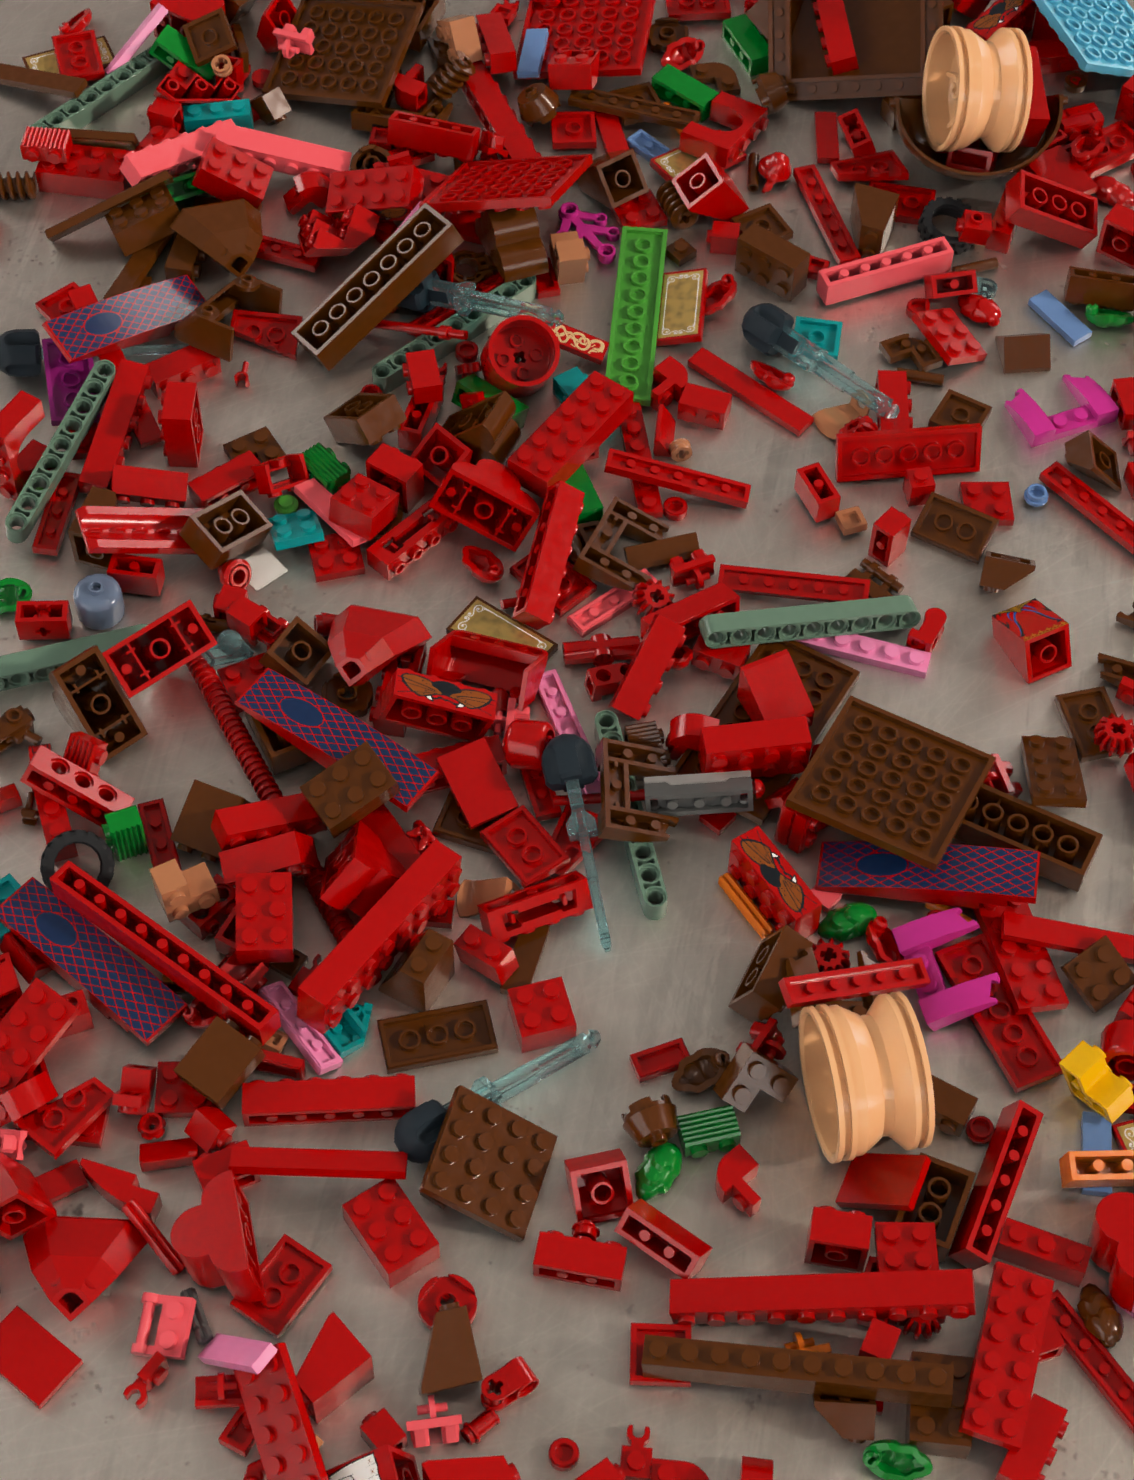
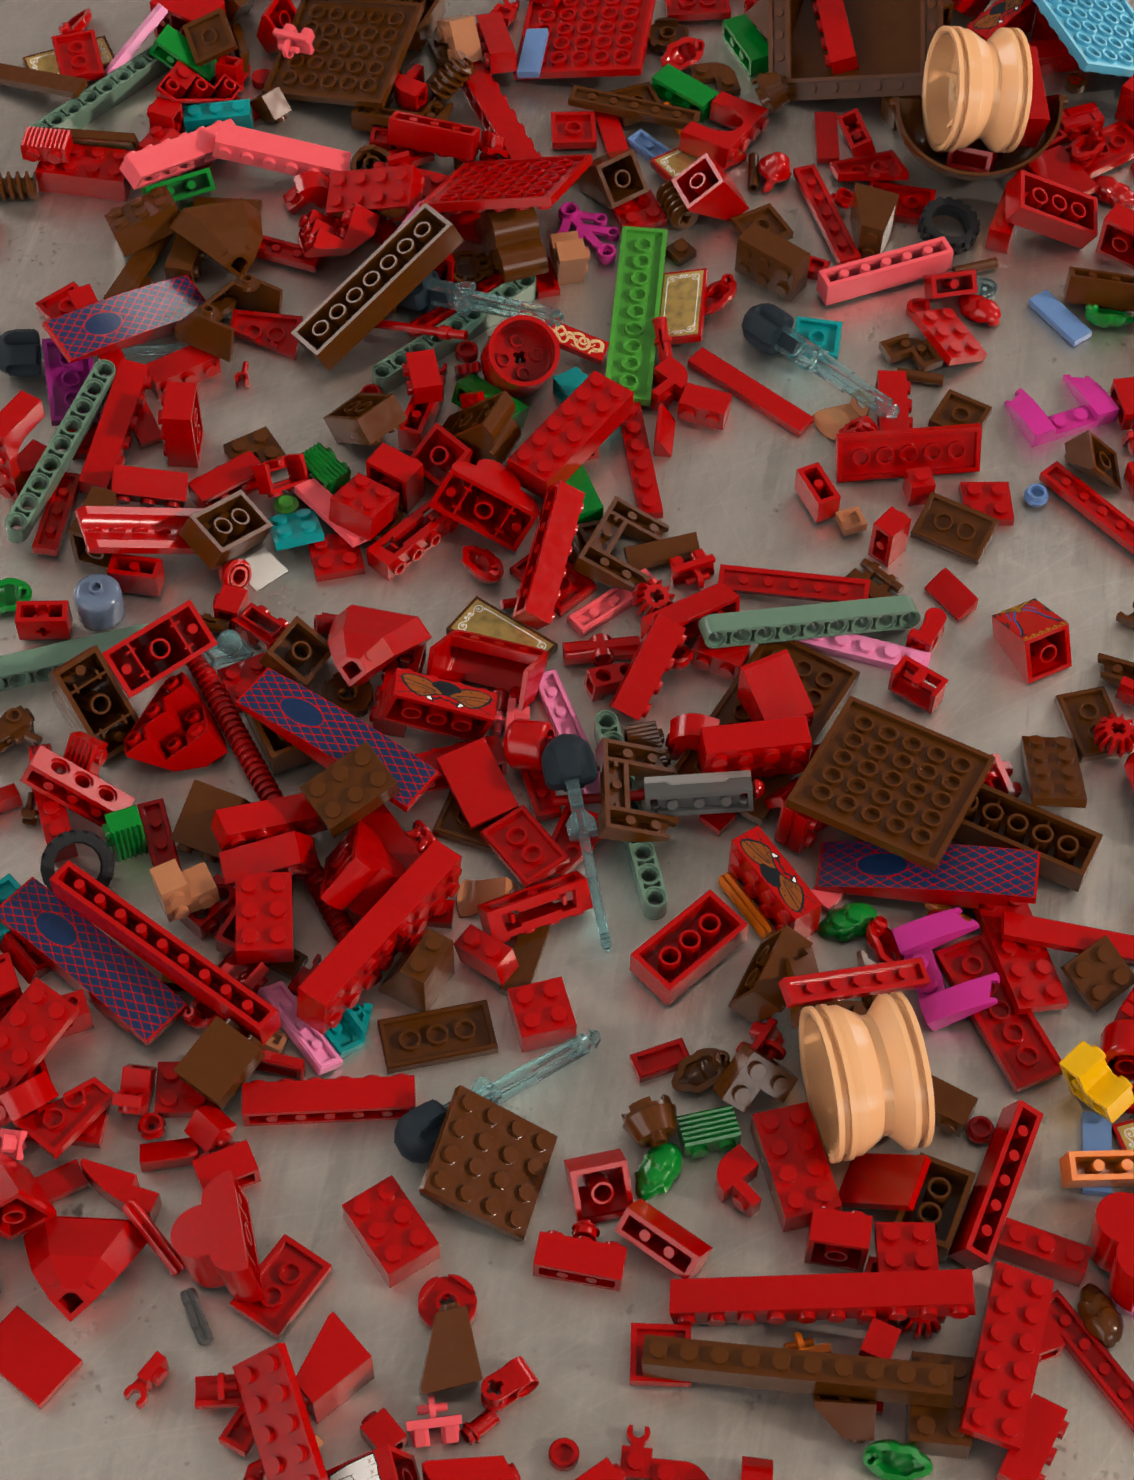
(103, 208): reddish brown tile -> none
(172, 1329): coral plate -> none
(176, 729): none -> red brick
(215, 63): nougat bush -> none
(232, 174): red brick -> none
(238, 1353): bright pink tile -> none
(246, 618): red brick -> none
(318, 1162): red tile -> none
(537, 104): reddish brown cone -> none
(574, 69): red slope -> none
(662, 340): none -> red pin
(675, 508): red tile -> none
(677, 478): red plate -> none
(680, 449): nougat bush -> none
(688, 947): none -> red brick
(723, 237): red brick -> none
(772, 377): red arm -> none
(794, 1164): none -> red brick
(834, 954): red gear -> none
(842, 198): none -> red plate
(914, 688): none -> red window
(952, 594): none -> red slope
(974, 227): red brick -> none
(1003, 571): reddish brown slope -> none
(1024, 352): reddish brown slope -> none

